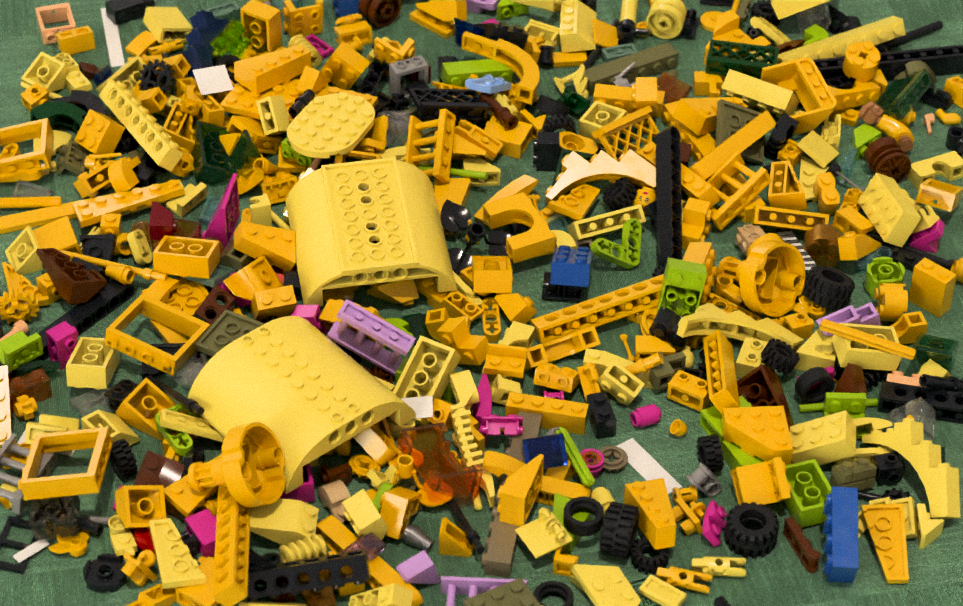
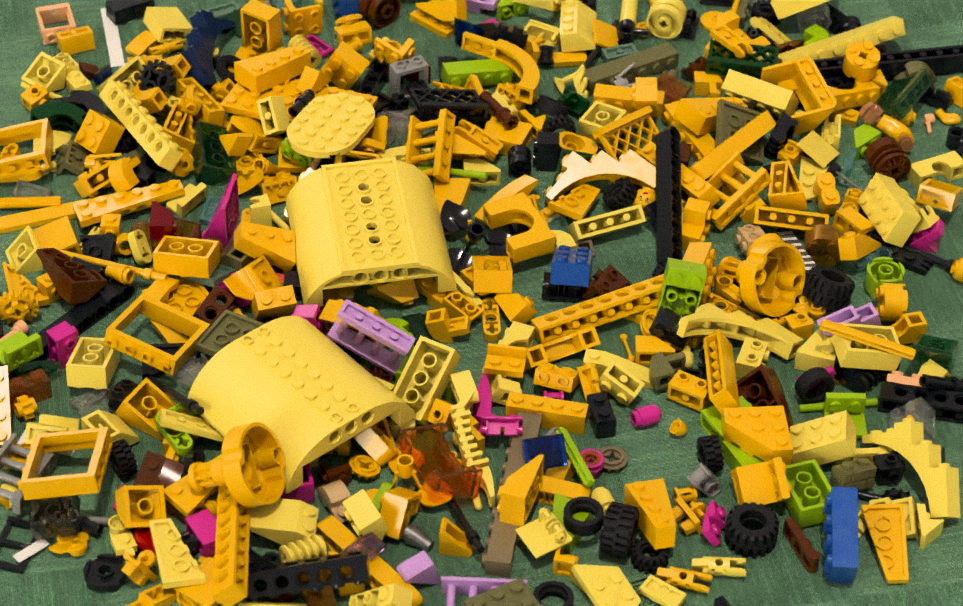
(213, 79): white sticker -> none
(229, 39): clear neon green brick -> none
(244, 148): clear green slope -> none
(378, 477): light yellow bracket -> none
(421, 405): white sticker -> none
(470, 347): yellow brick -> none
(488, 84): light blue plate -> none
(500, 463): yellow slope -> none
(519, 160): none -> black wheel
(605, 282): none -> reddish brown bracket
(625, 251): lime beam -> none
(644, 365): yellow pin -> none
(647, 465): white sticker -> none
(698, 65): none -> reddish brown hair
(731, 41): none -> yellow hinge
(780, 356): black tyre -> none
(851, 380): reddish brown slope -> none
(872, 423): light yellow slope -> none
(913, 34): black piece -> none
(932, 287): yellow brick -> none

